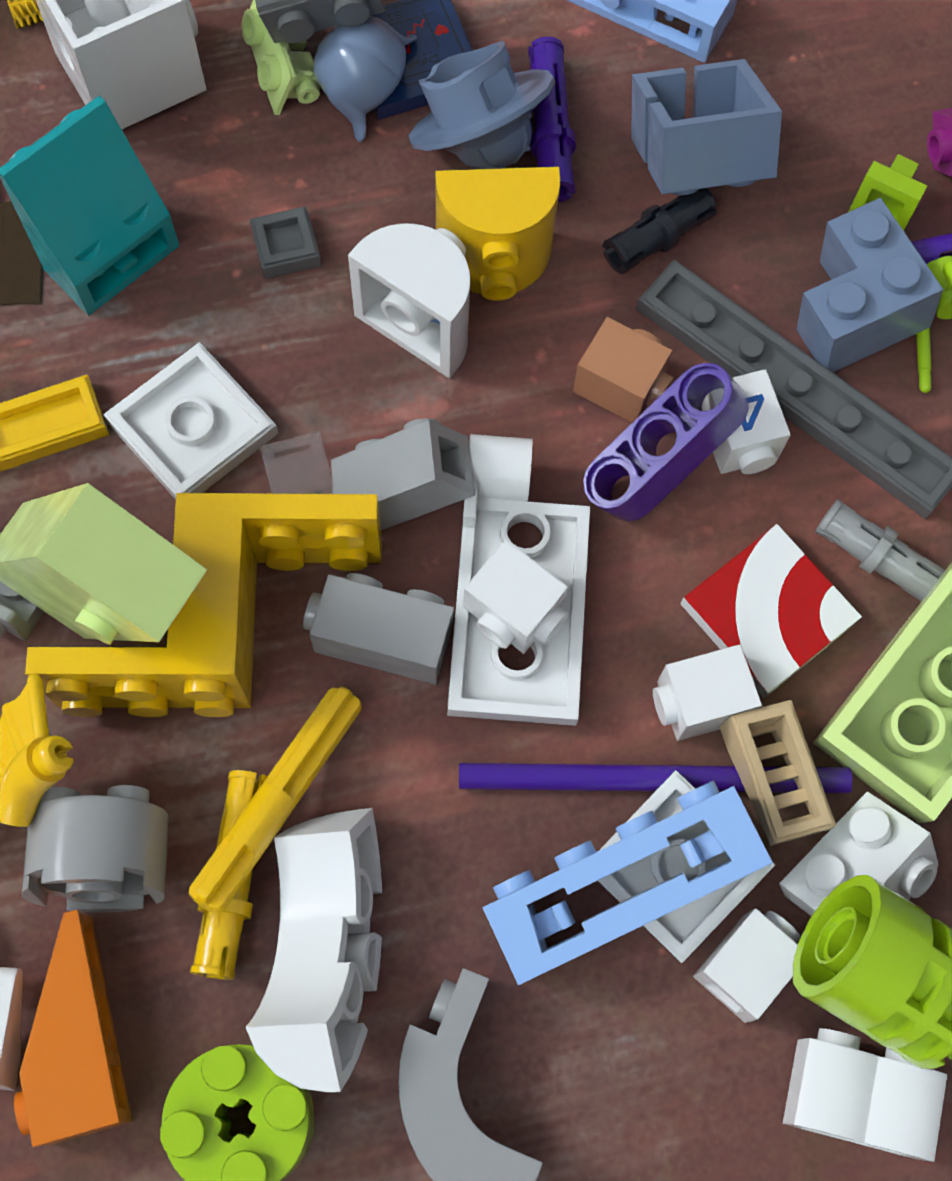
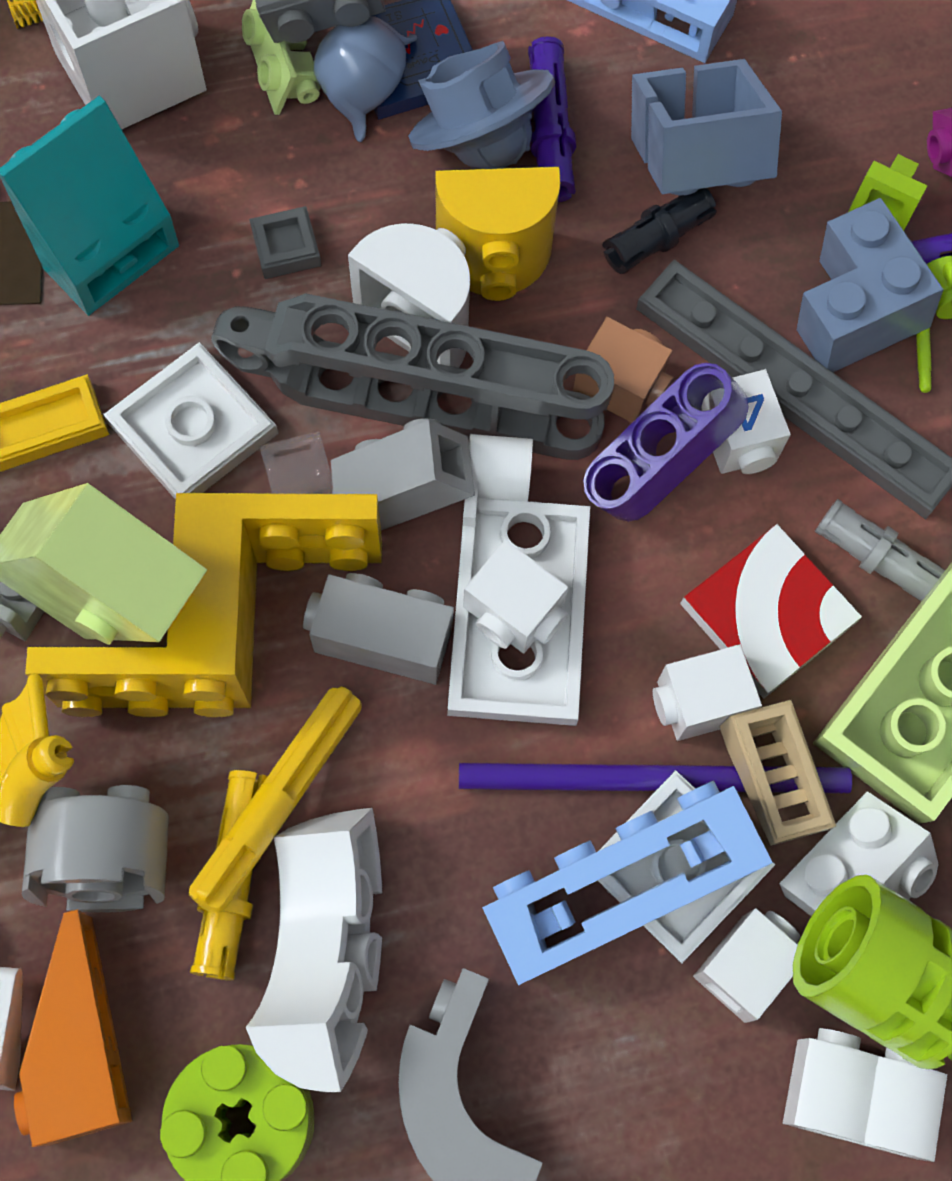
(511, 382): none -> dark grey piece

